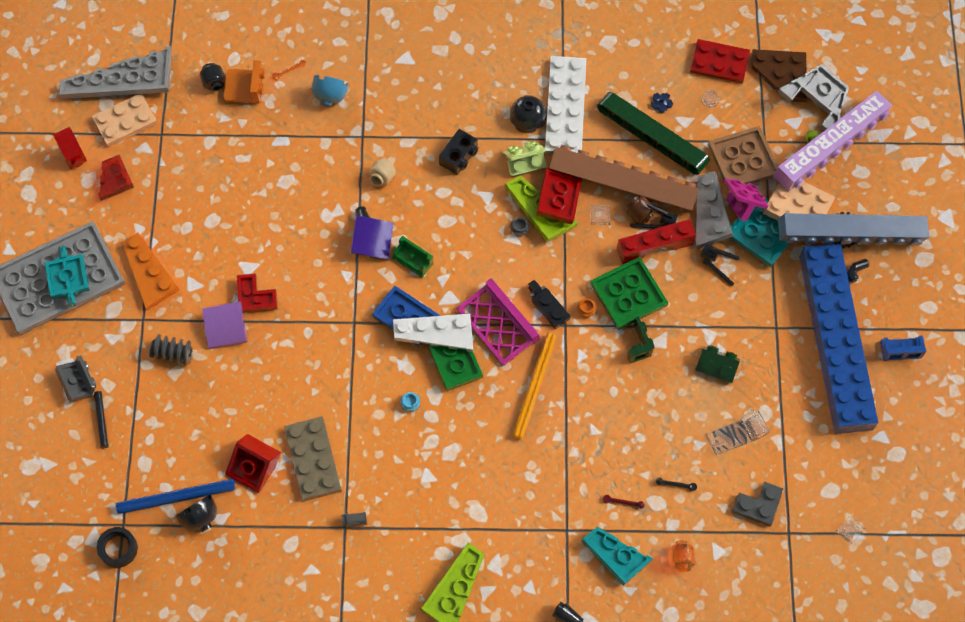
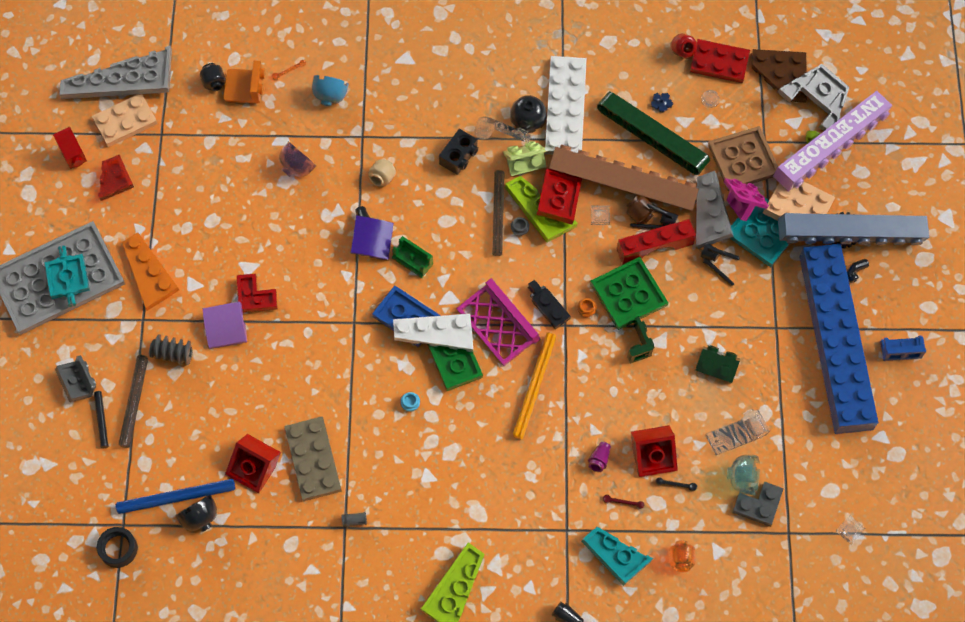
(133, 401): none -> clear smoke axle
(295, 162): none -> cylinder
(486, 126): none -> clear door
(497, 248): none -> clear smoke axle
(599, 458): none -> magenta cone
(654, 450): none -> red slope
(684, 45): none -> red head
(744, 474): none -> clear light blue cylinder

